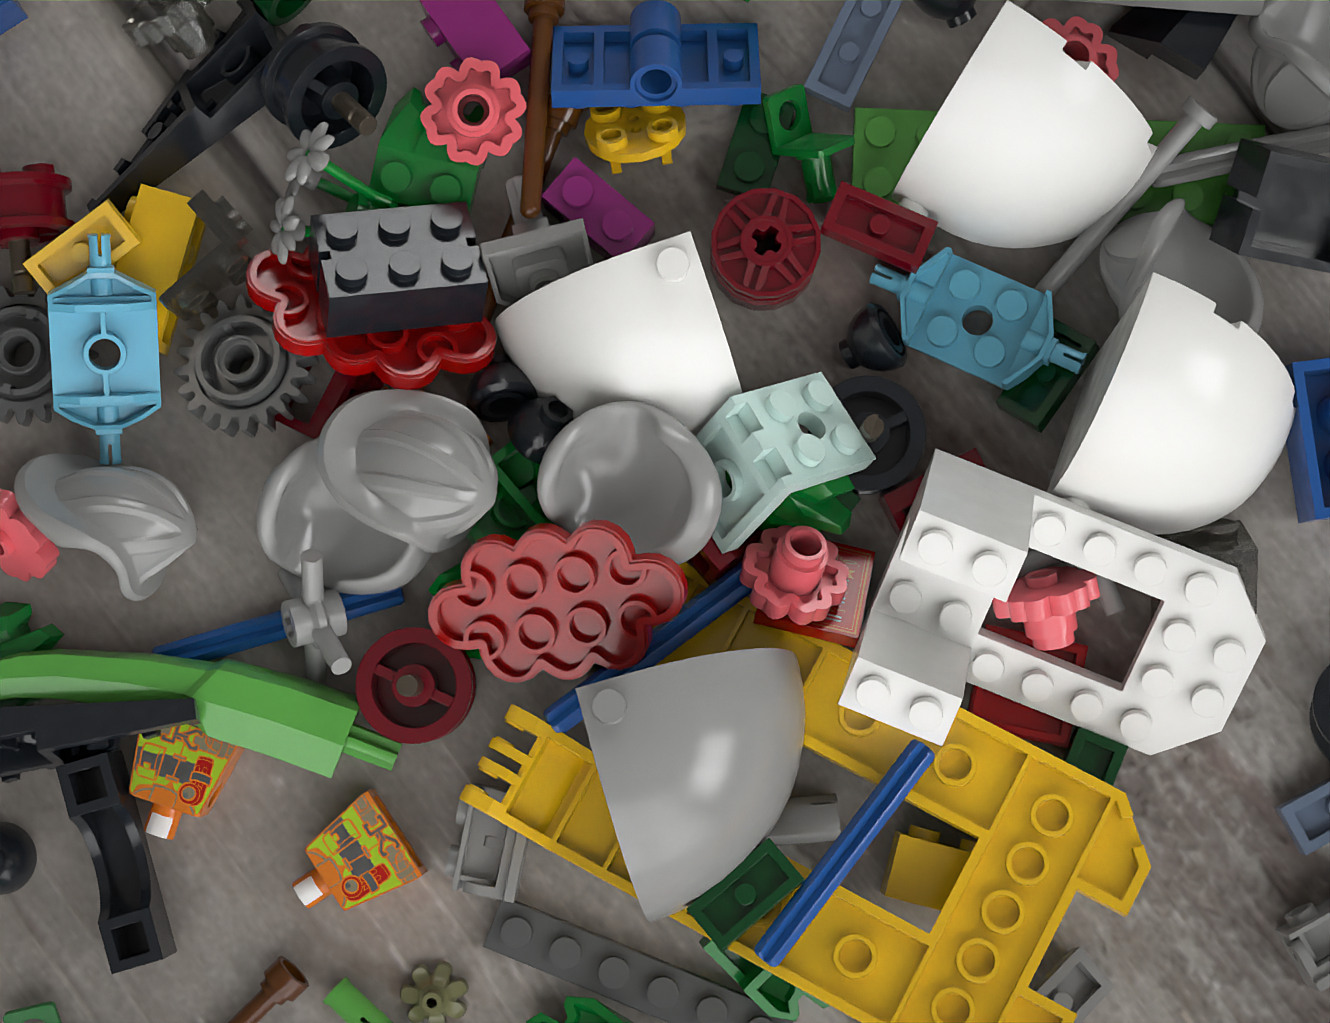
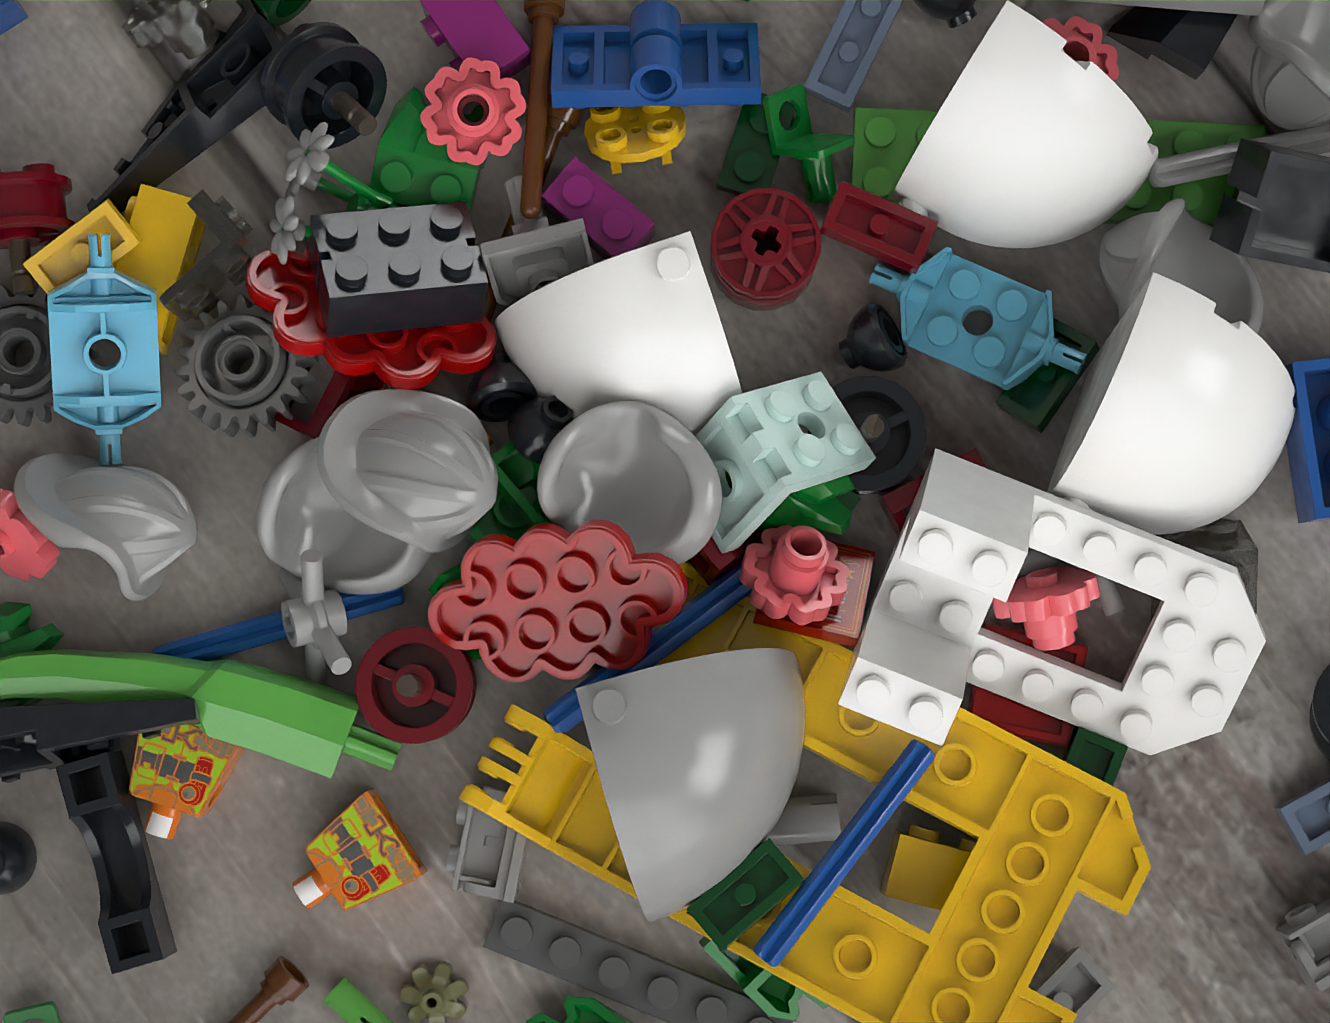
(1091, 237): light grey bar -> none

